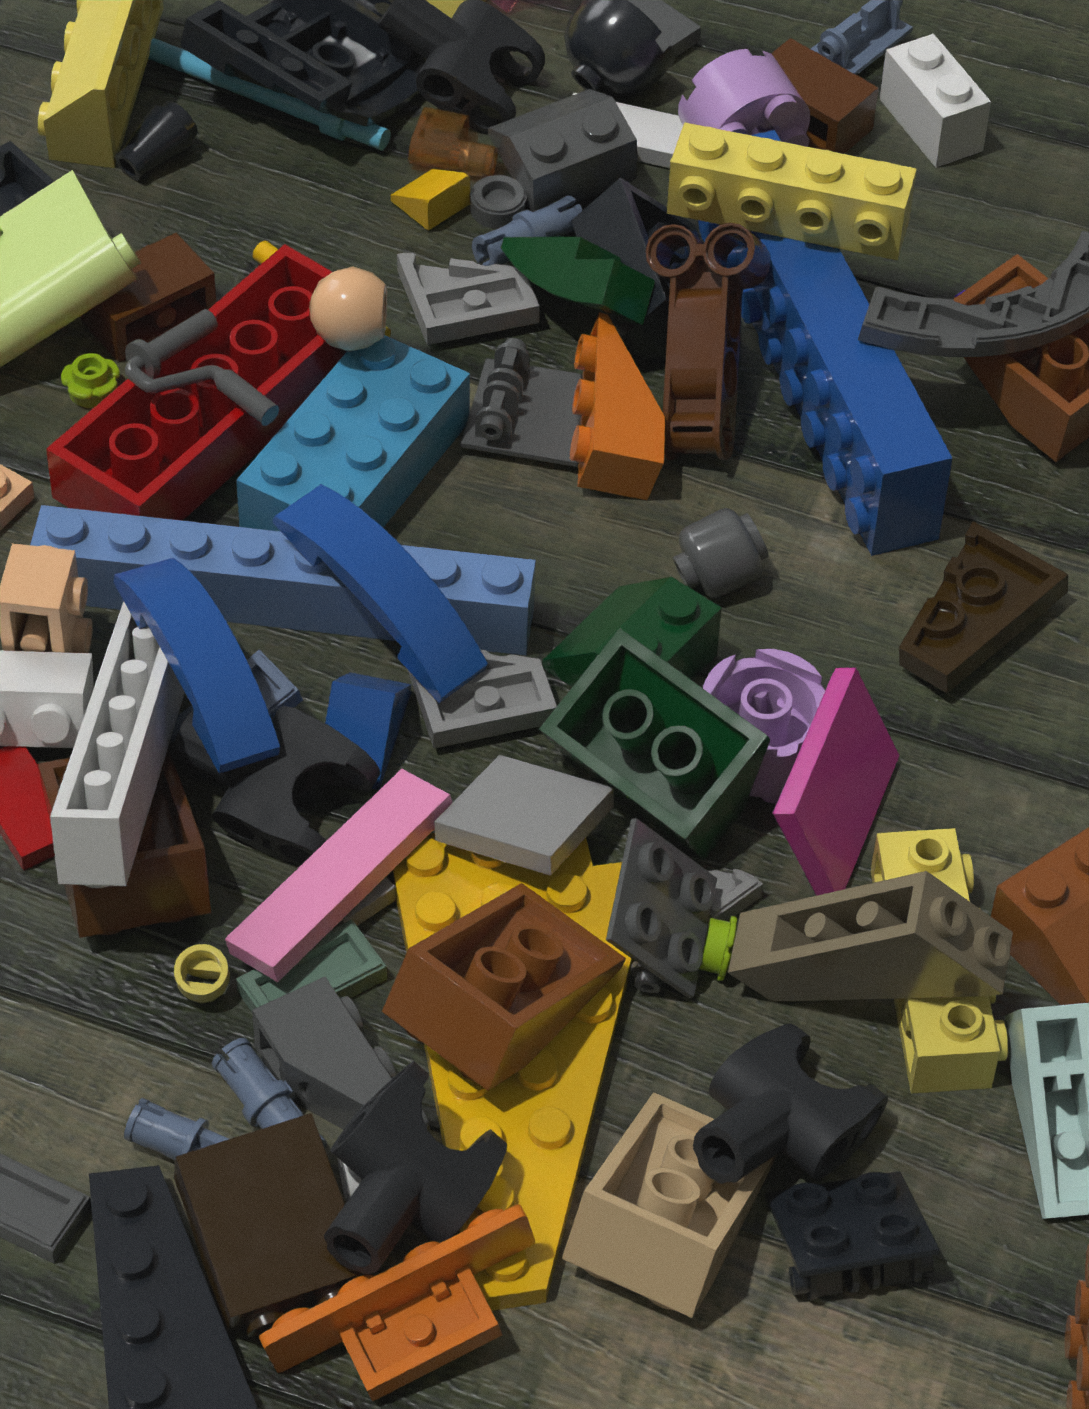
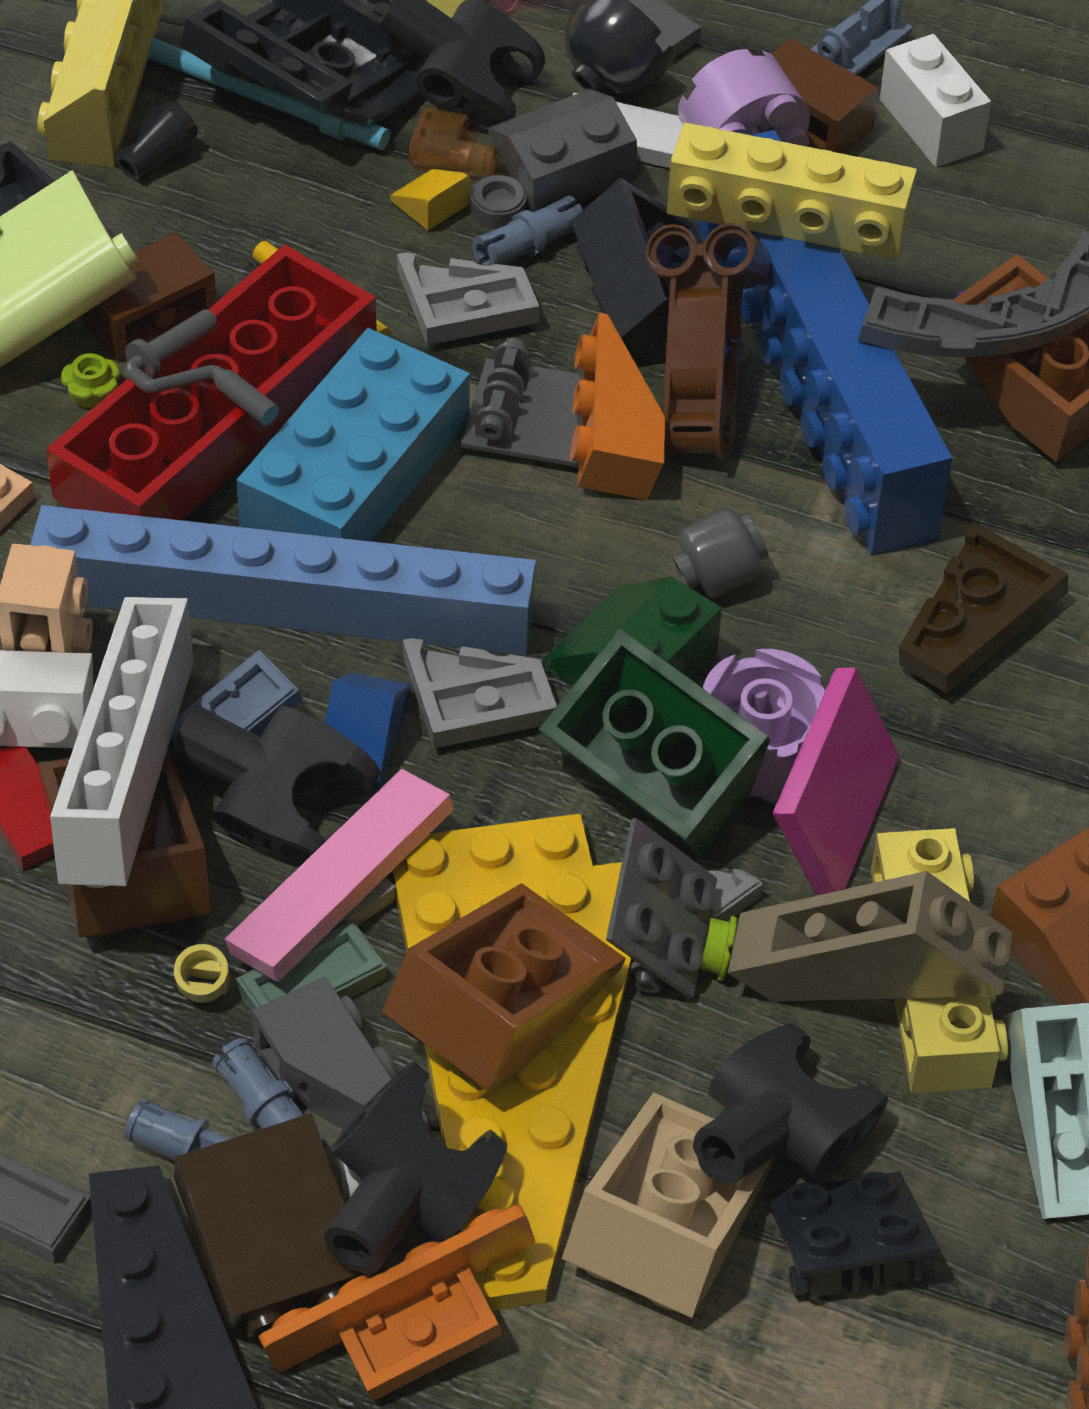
(205, 659): blue slope -> none
(349, 309): light nougat piece -> none
(389, 584): blue slope -> none
(524, 814): light grey tile -> none
(582, 275): dark green slope -> none

